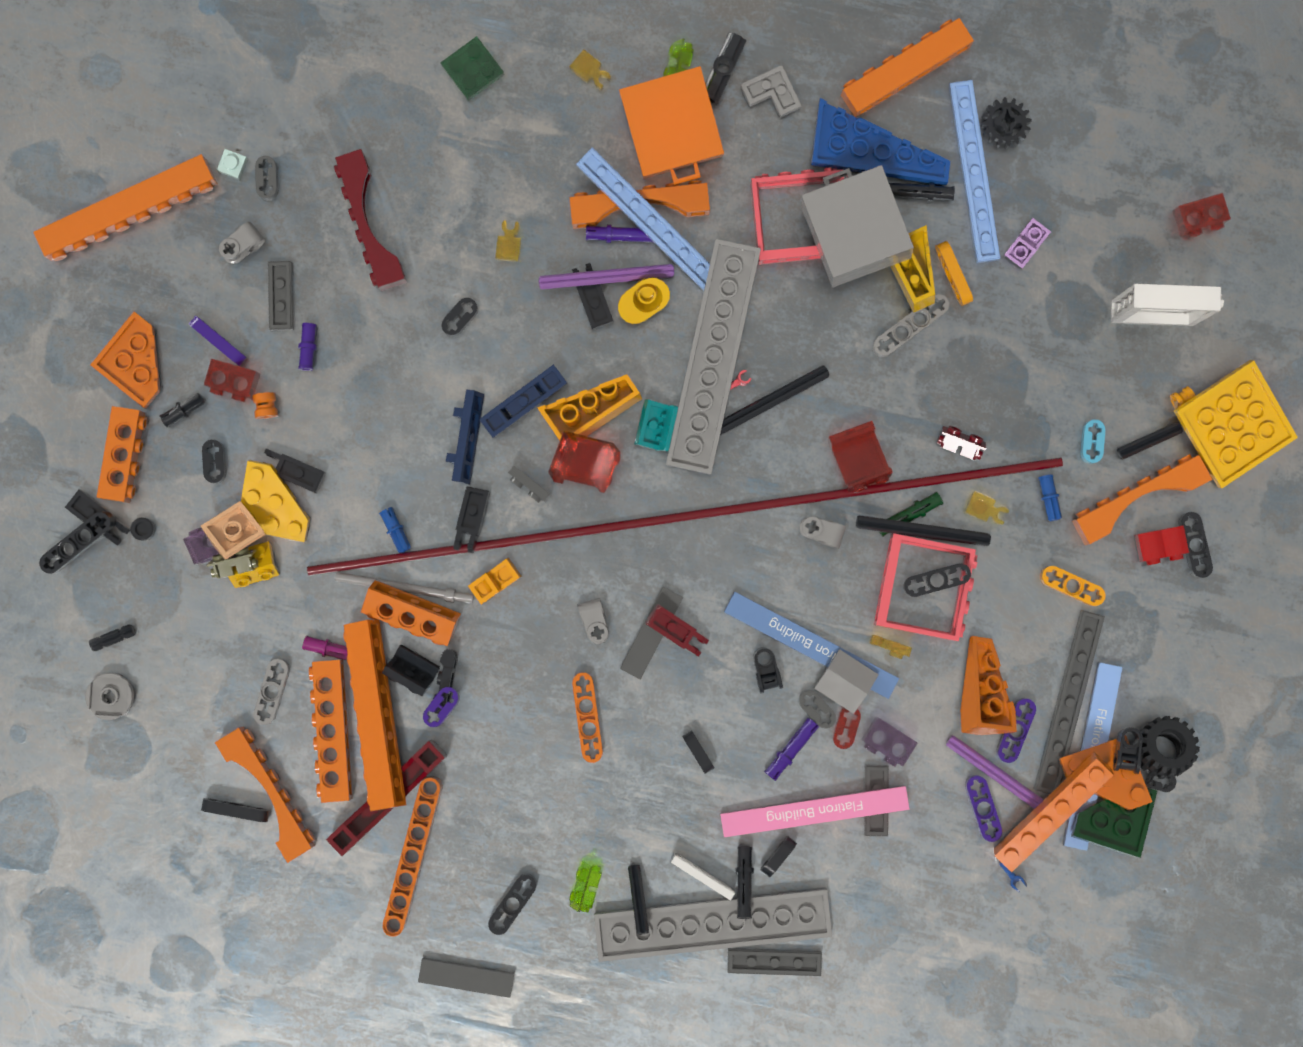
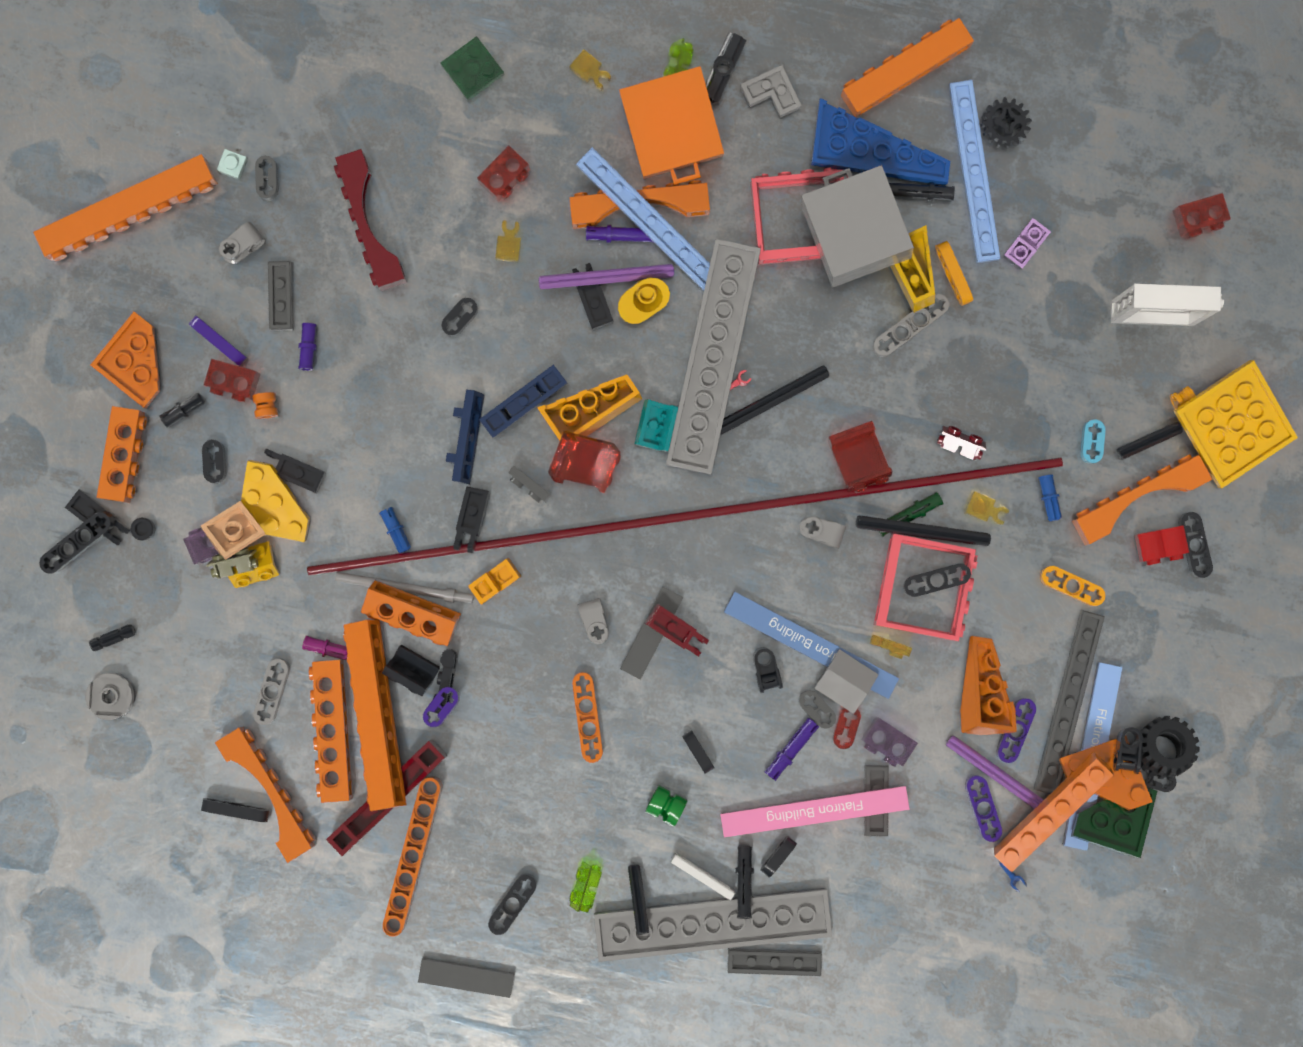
(499, 170): none -> clear red brick
(666, 806): none -> green wheel

